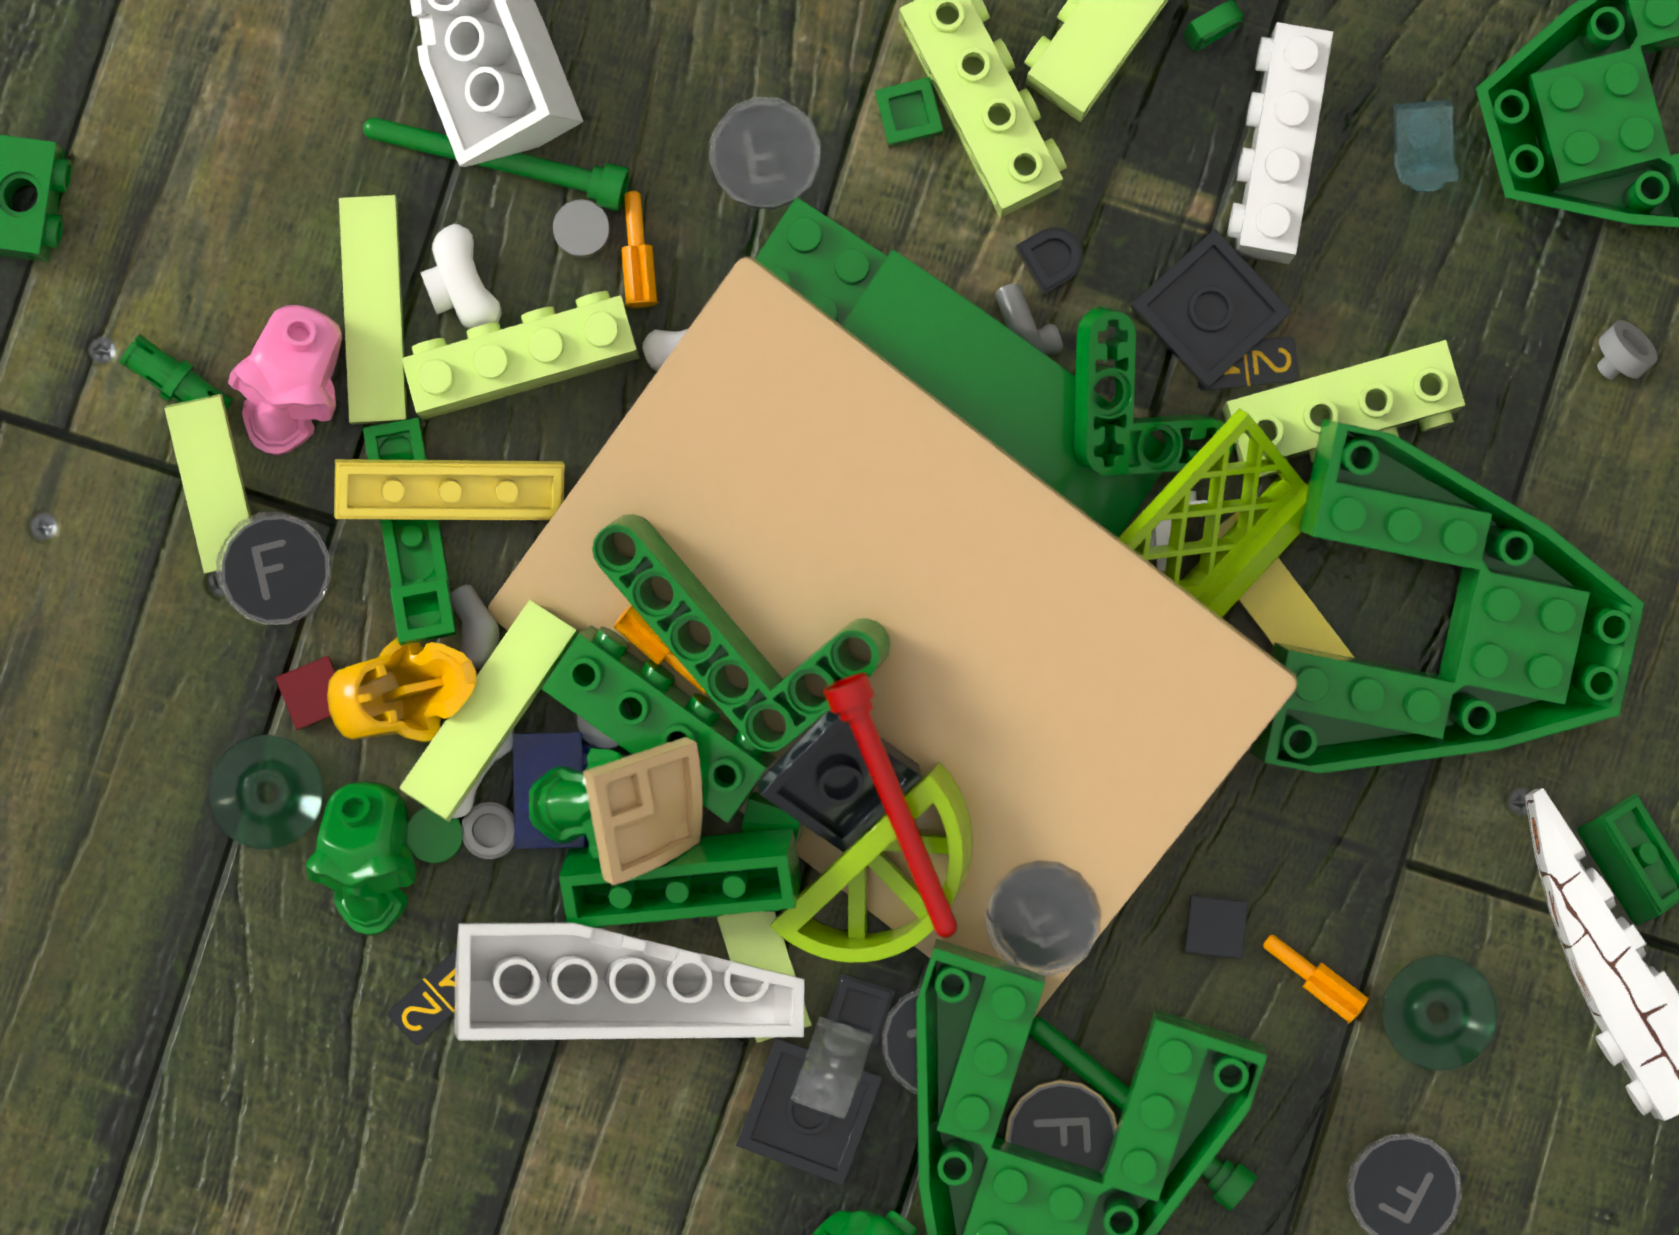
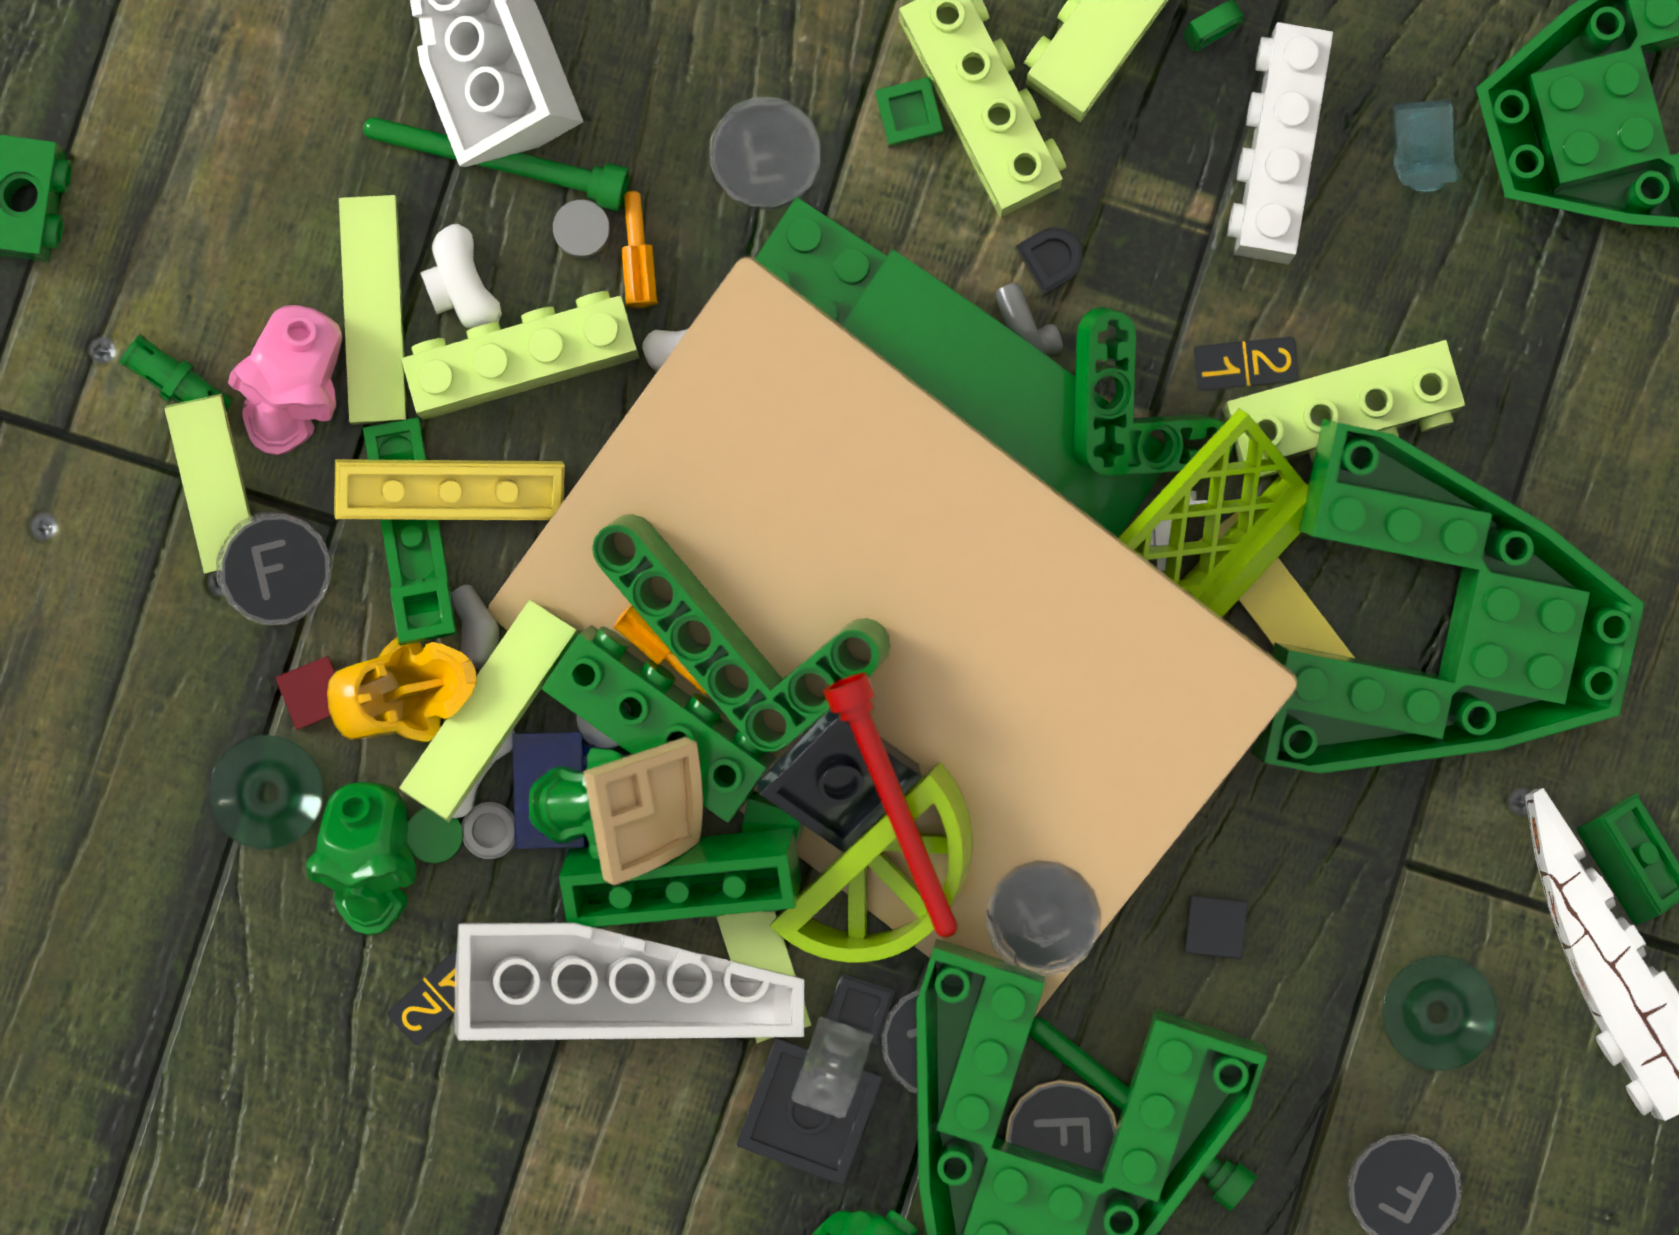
(1210, 309): black plate -> none
(1320, 981): light orange axle -> none
(1625, 351): light grey tile -> none

